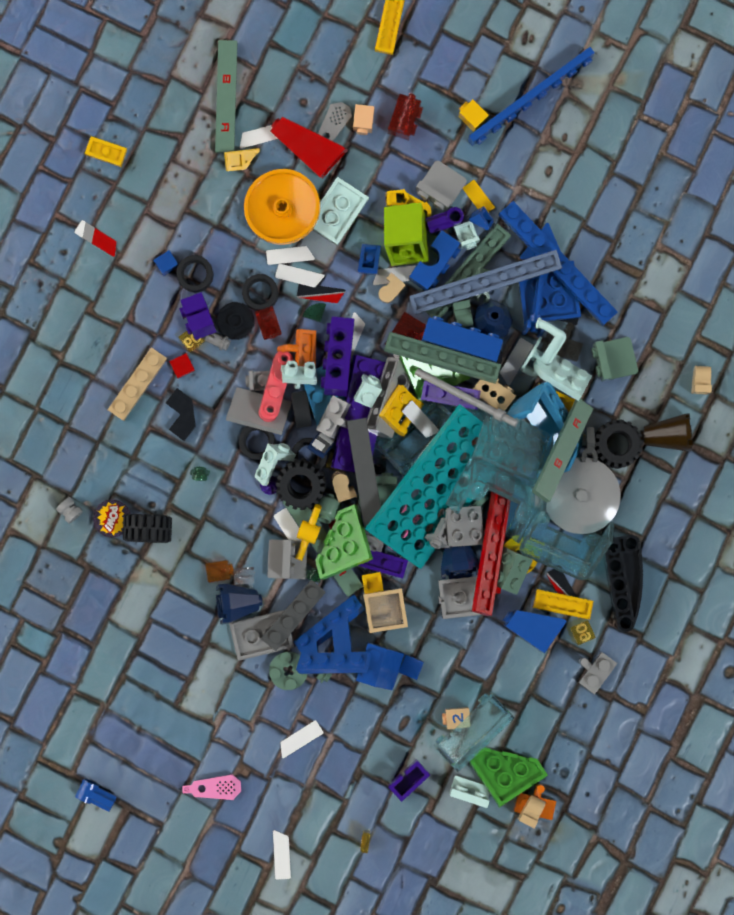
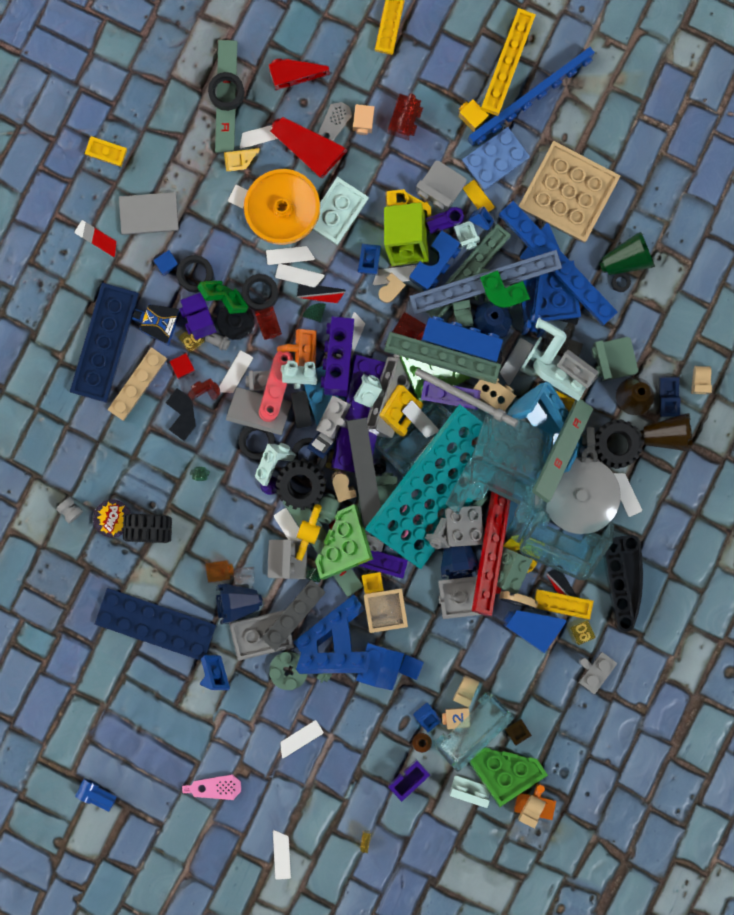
(104, 342): none -> dark blue plate
(148, 213): none -> light grey tile
(155, 624): none -> dark blue plate
(158, 322): none -> torso
(201, 388): none -> clear red bracket
(215, 673): none -> blue slope
(216, 291): none -> green plate
(226, 76): none -> black tyre
(235, 372): none -> white sticker
(238, 196): none -> white sticker
(293, 72): none -> red slope
(417, 738): none -> reddish brown plate
(427, 717): none -> blue slope
(466, 691): none -> tan leg
(495, 158): none -> medium blue plate
(499, 294): none -> green plate
(508, 62): none -> yellow plate
(518, 600): none -> tan tile
(518, 732): none -> dark brown plate
(569, 192): none -> tan plate
(578, 369): none -> light grey panel
(621, 289): none -> black piece
(627, 495): none -> white sticker
(628, 257): none -> dark green cone
(634, 396): none -> dark brown cone
(669, 396): none -> dark blue slope

